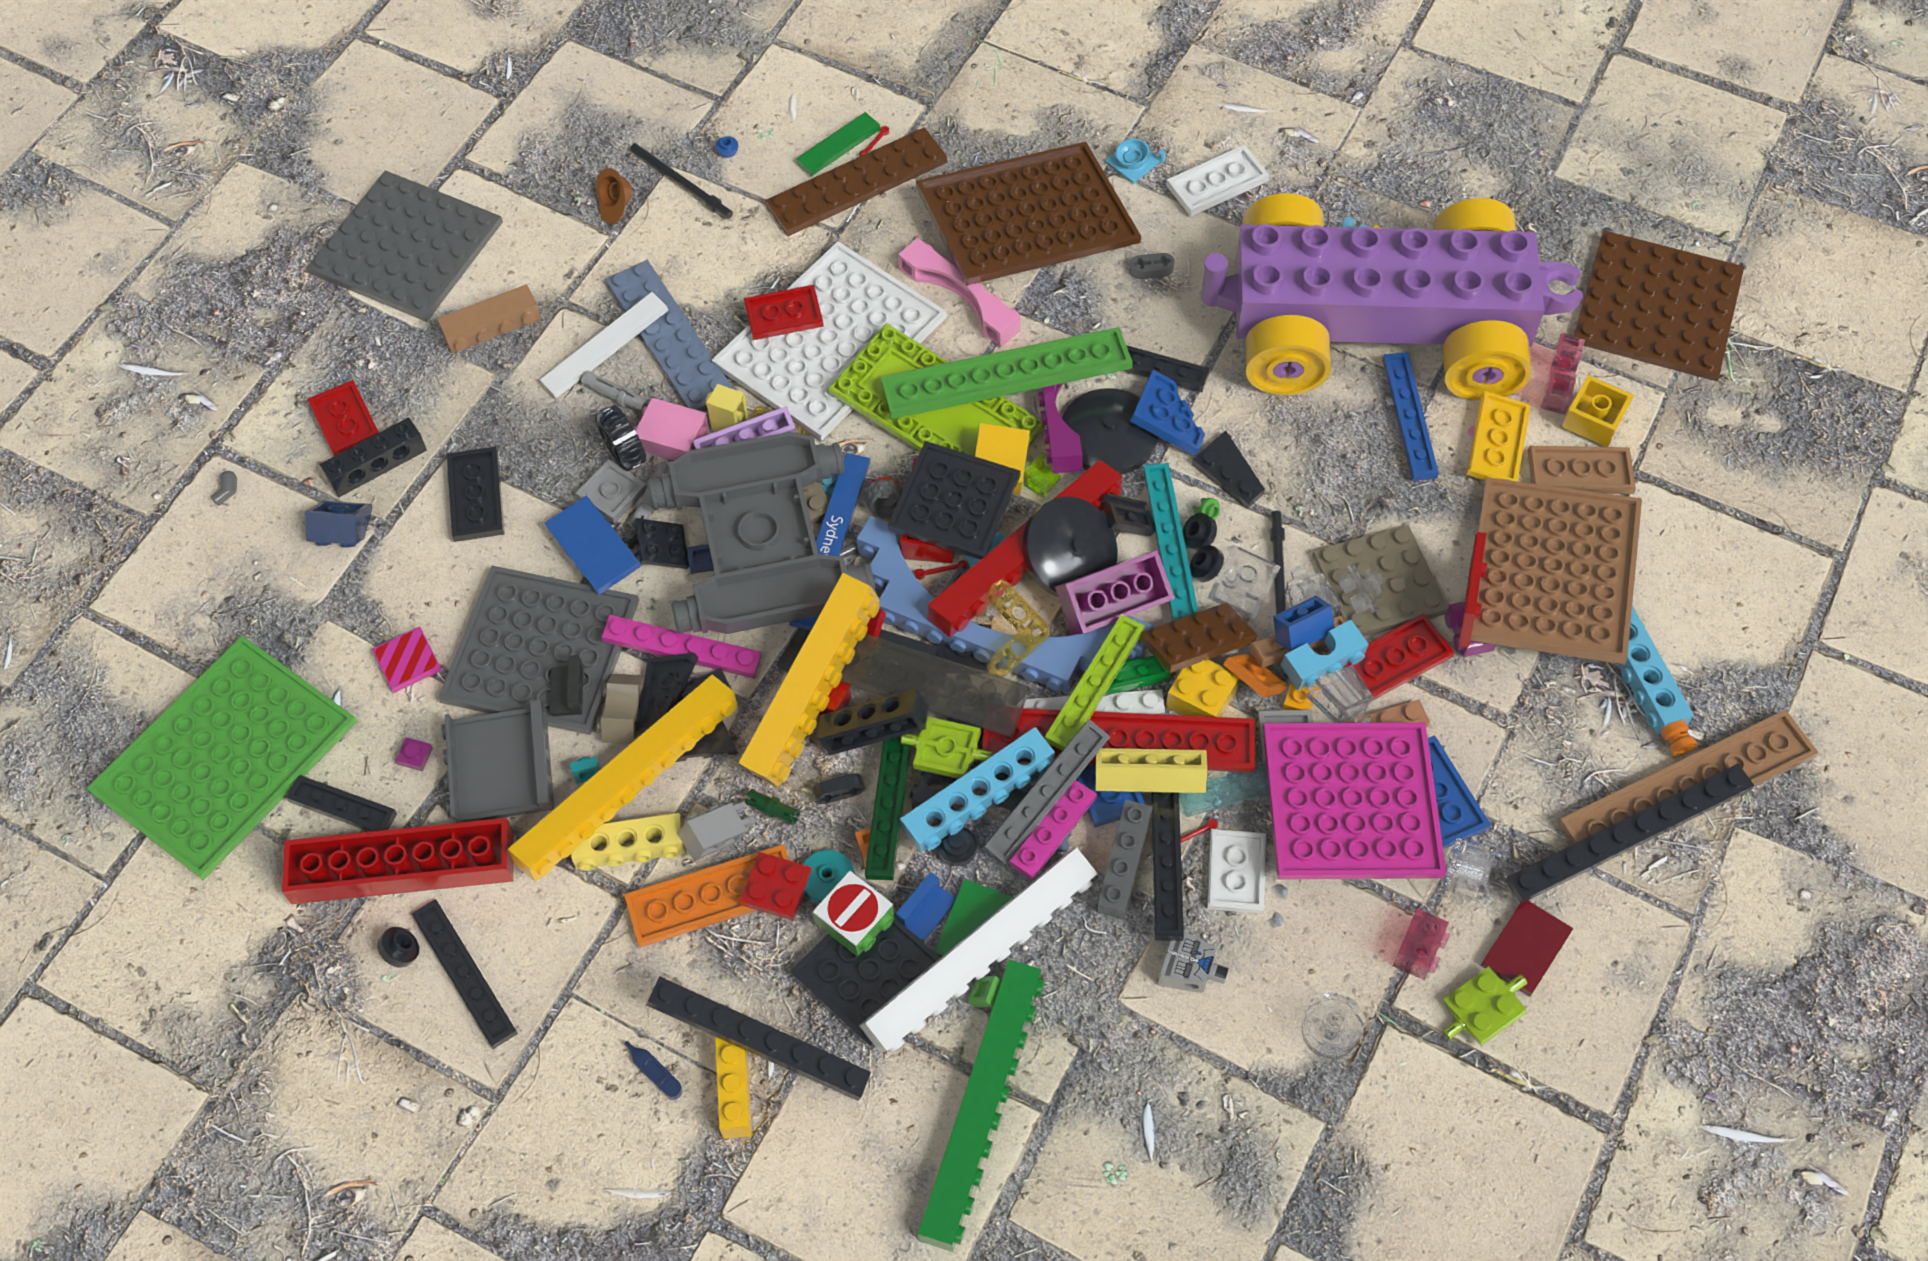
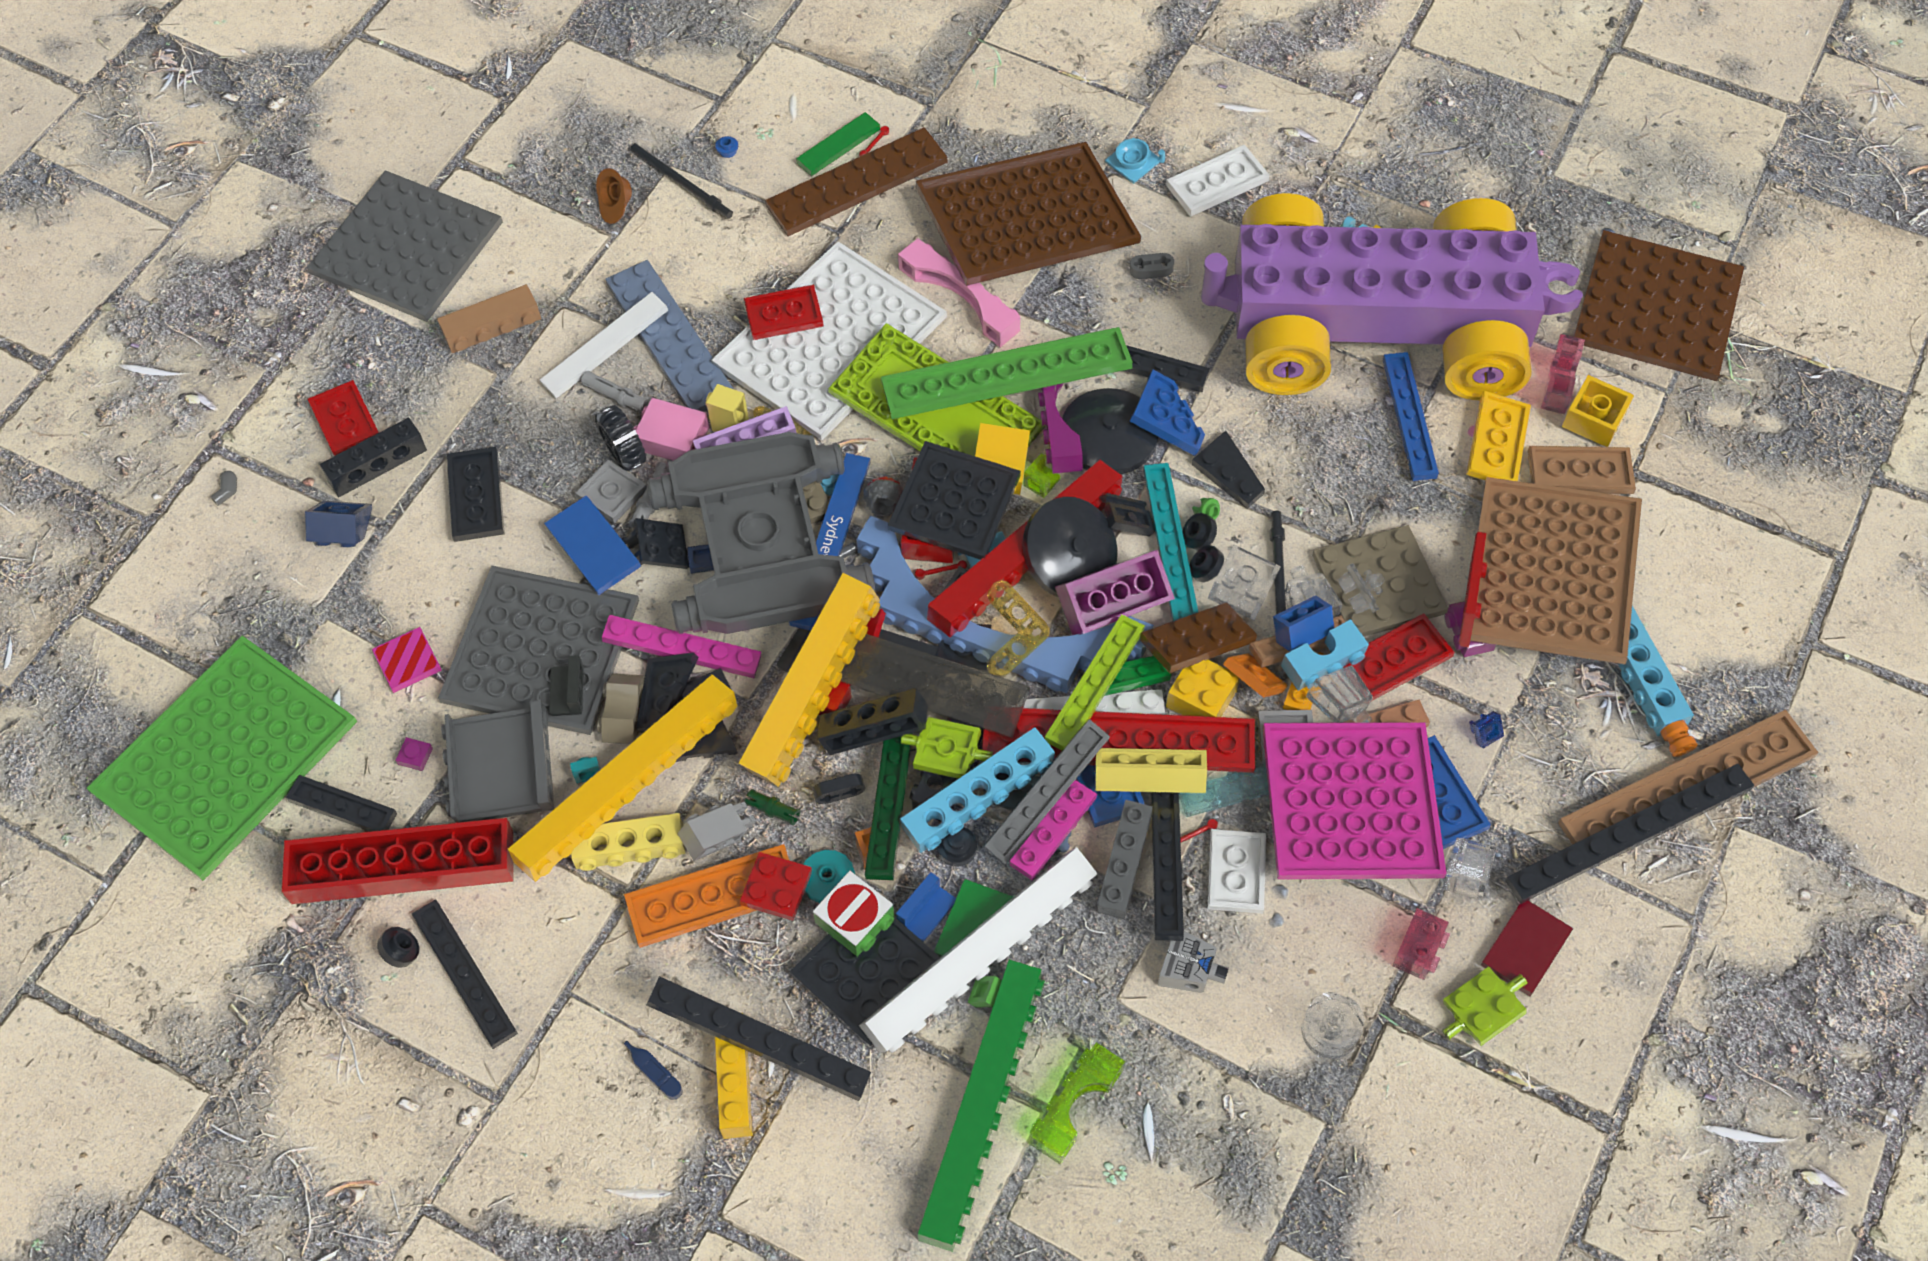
(1097, 1073): none -> clear neon green arch
(1487, 729): none -> clear blue tile

